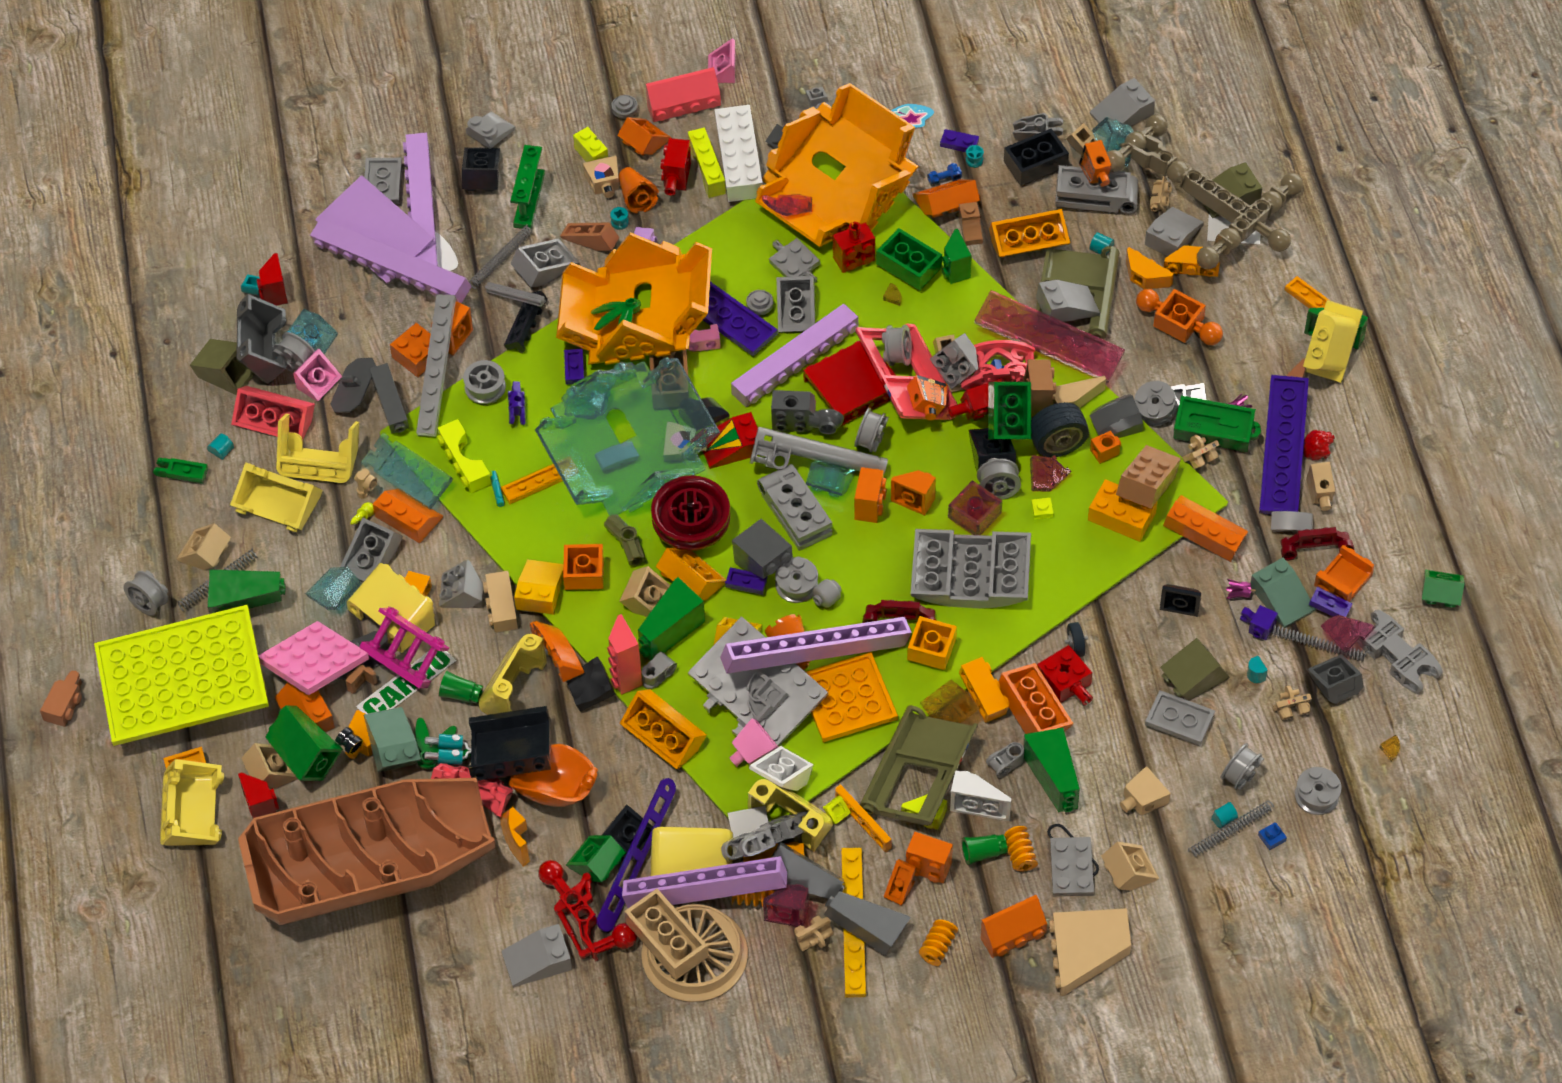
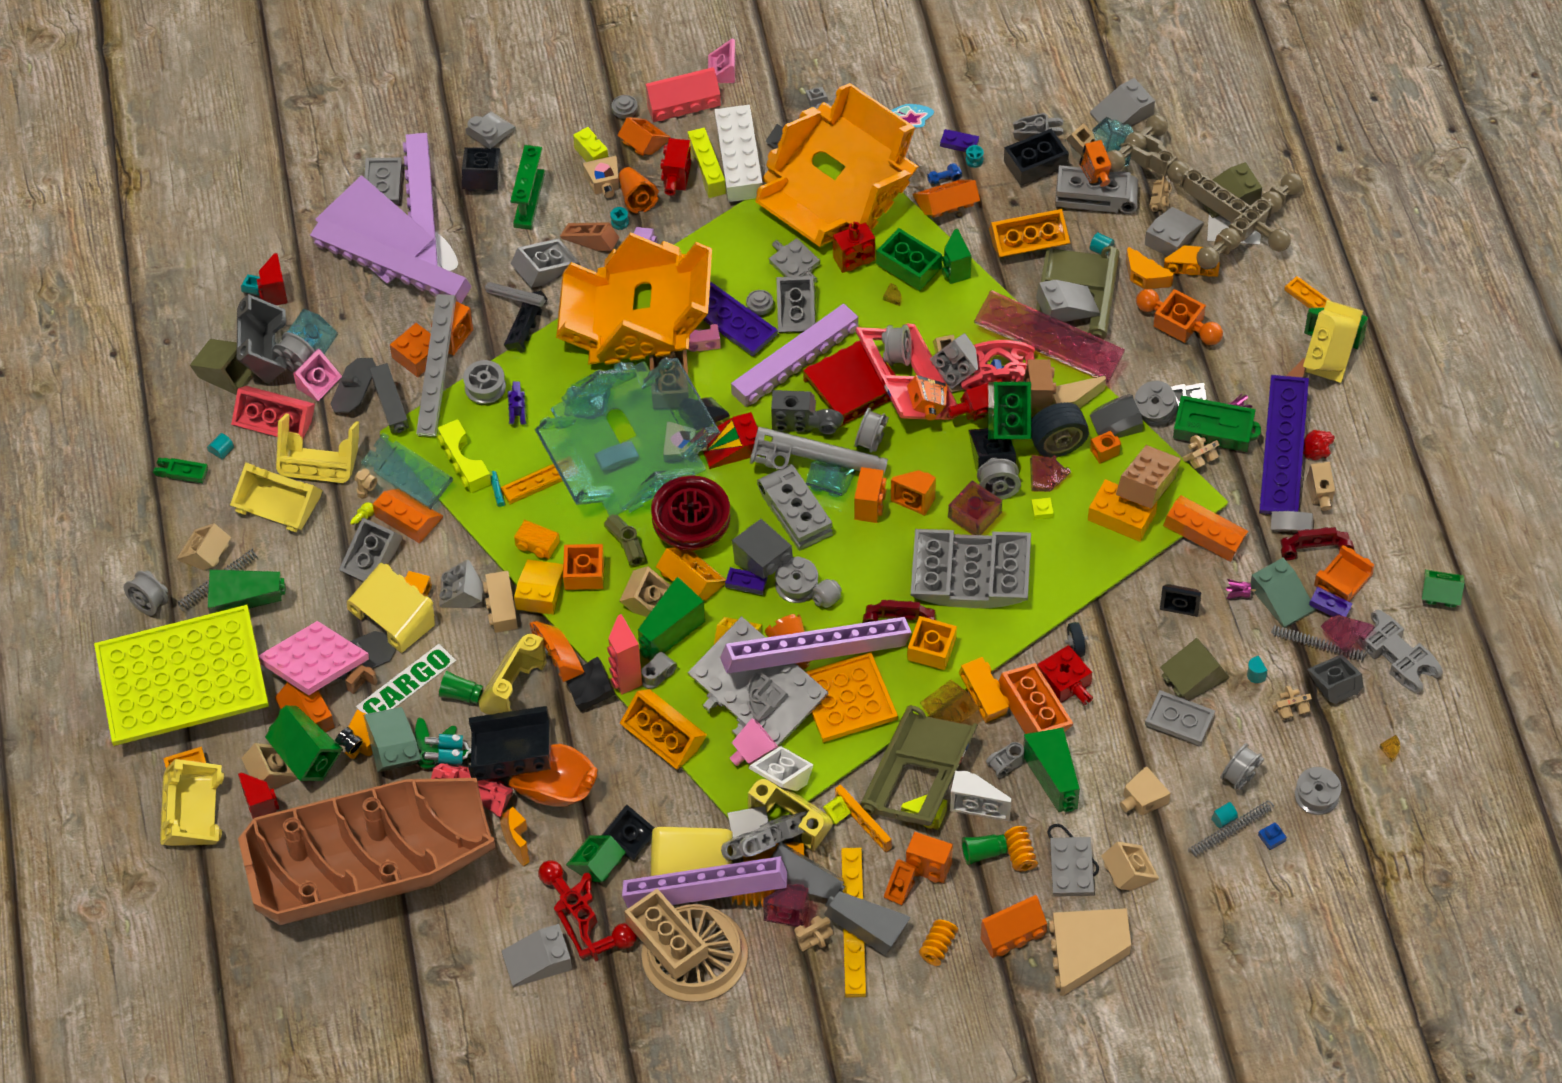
(62, 700): nougat hinge -> none
(334, 588): clear light blue slope -> none
(388, 658): dark pink fence -> none
(499, 256): light grey piece -> none
(536, 539): none -> light orange brick
(573, 365): dark purple plate -> none
(606, 918): dark purple piece -> none
(625, 309): green plant -> none
(789, 204): clear pink slope -> none
(970, 223): medium nougat arch -> none
(1260, 622): dark purple brick -> none

